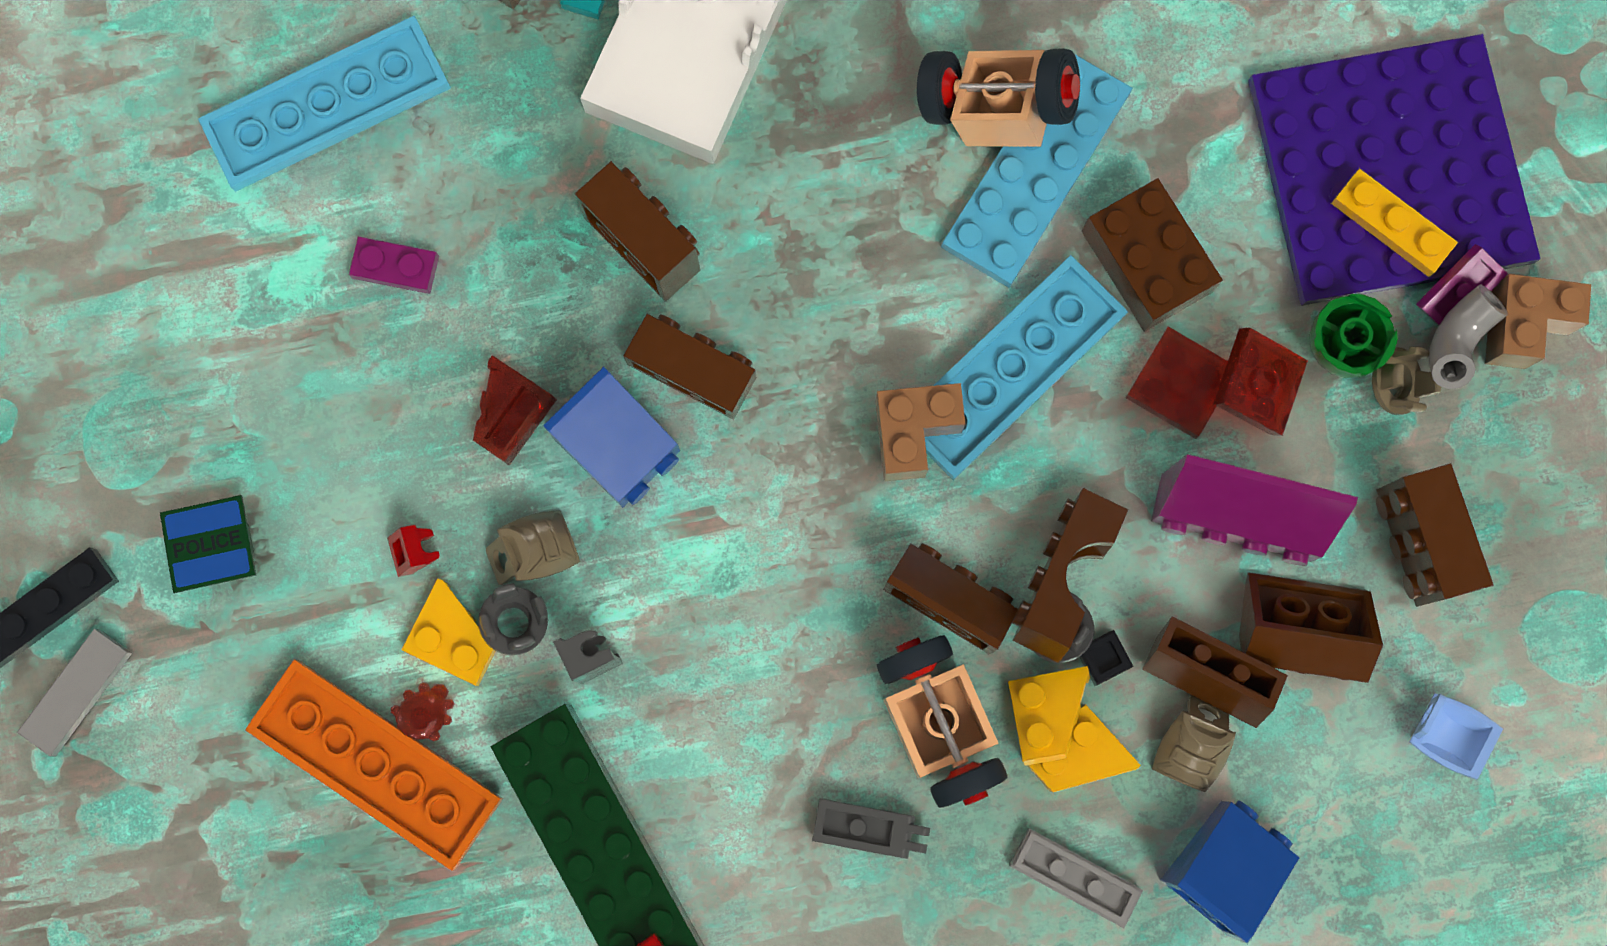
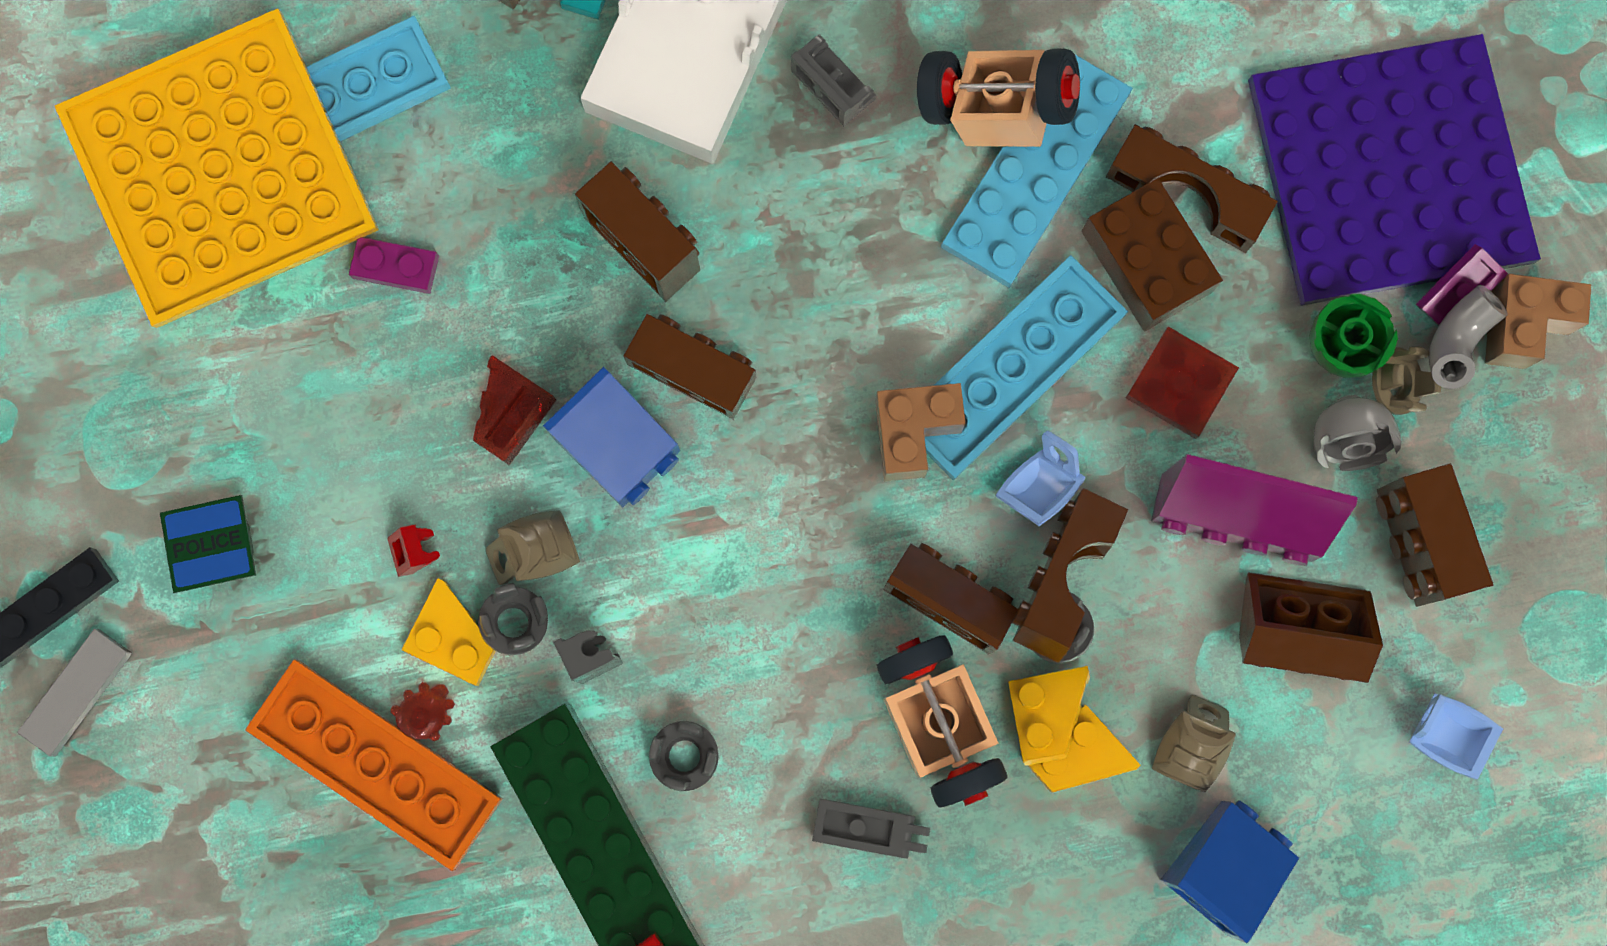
(216, 168): none -> yellow plate
(660, 752): none -> dark grey piece
(831, 80): none -> dark grey hinge
(1044, 481): none -> light blue piece
(1076, 878): light grey tile -> none
(1106, 658): black tile -> none
(1215, 672): reddish brown brick -> none
(1235, 208): none -> reddish brown arch
(1260, 381): clear red plate -> none
(1355, 434): none -> light grey cylinder
(1394, 222): yellow plate -> none

